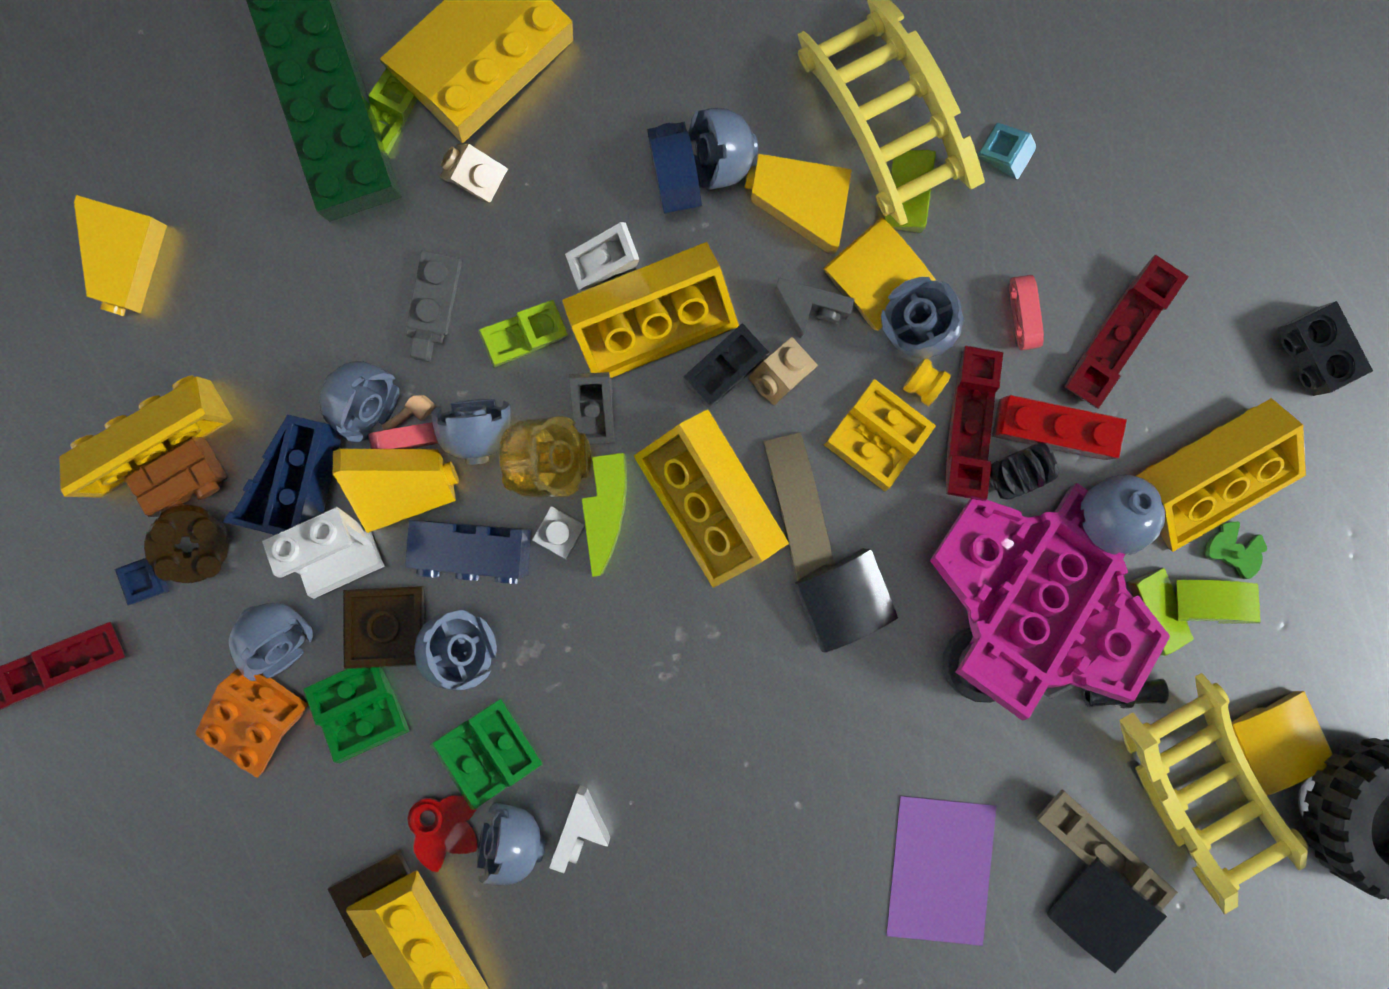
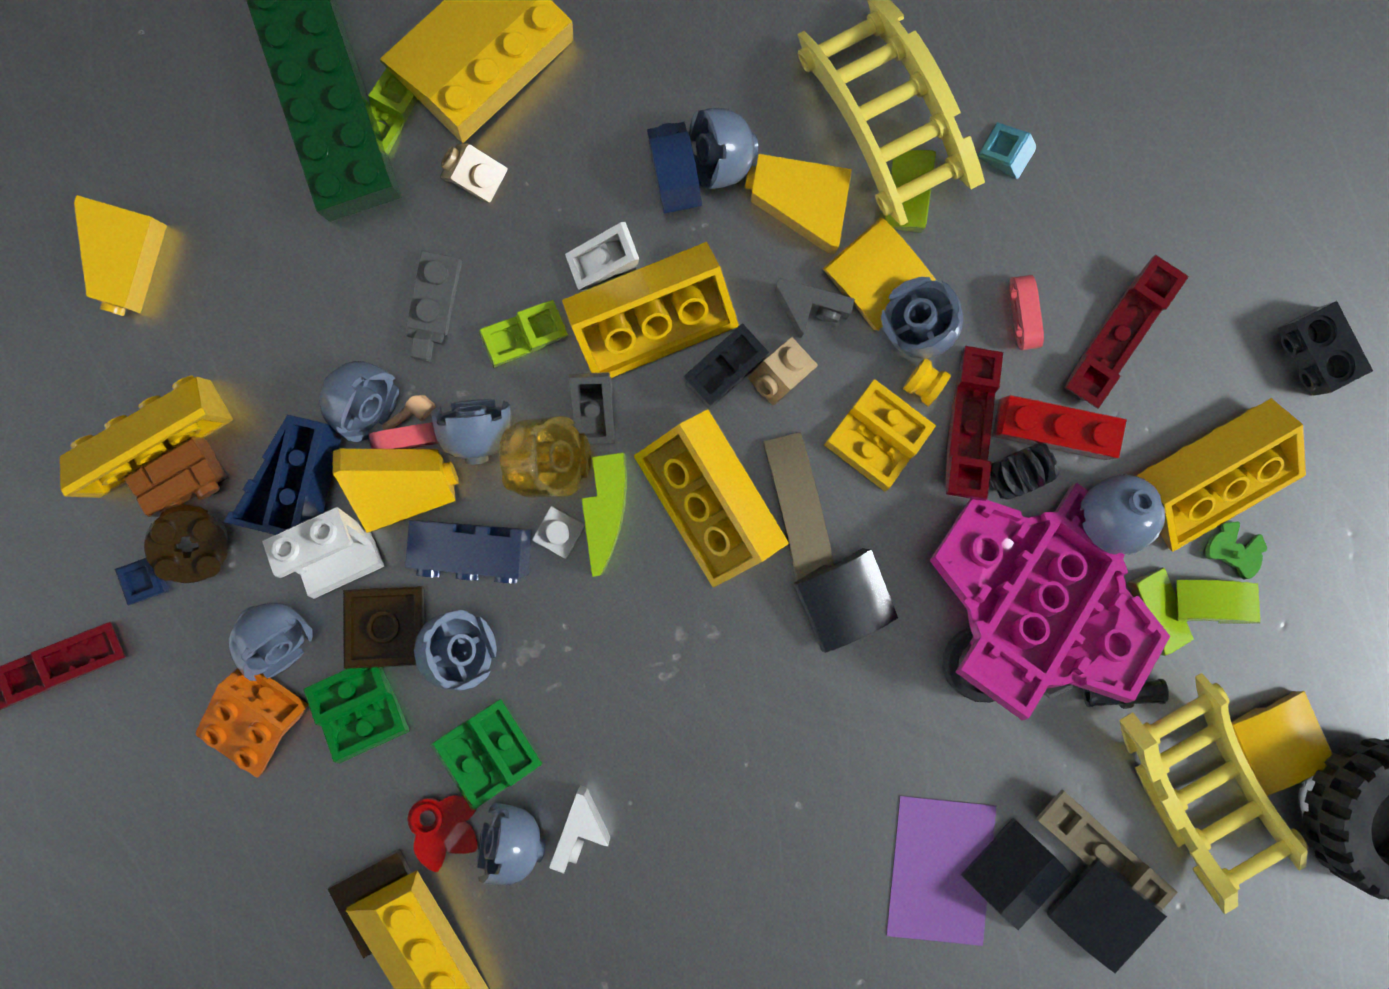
(1015, 874): none -> black slope

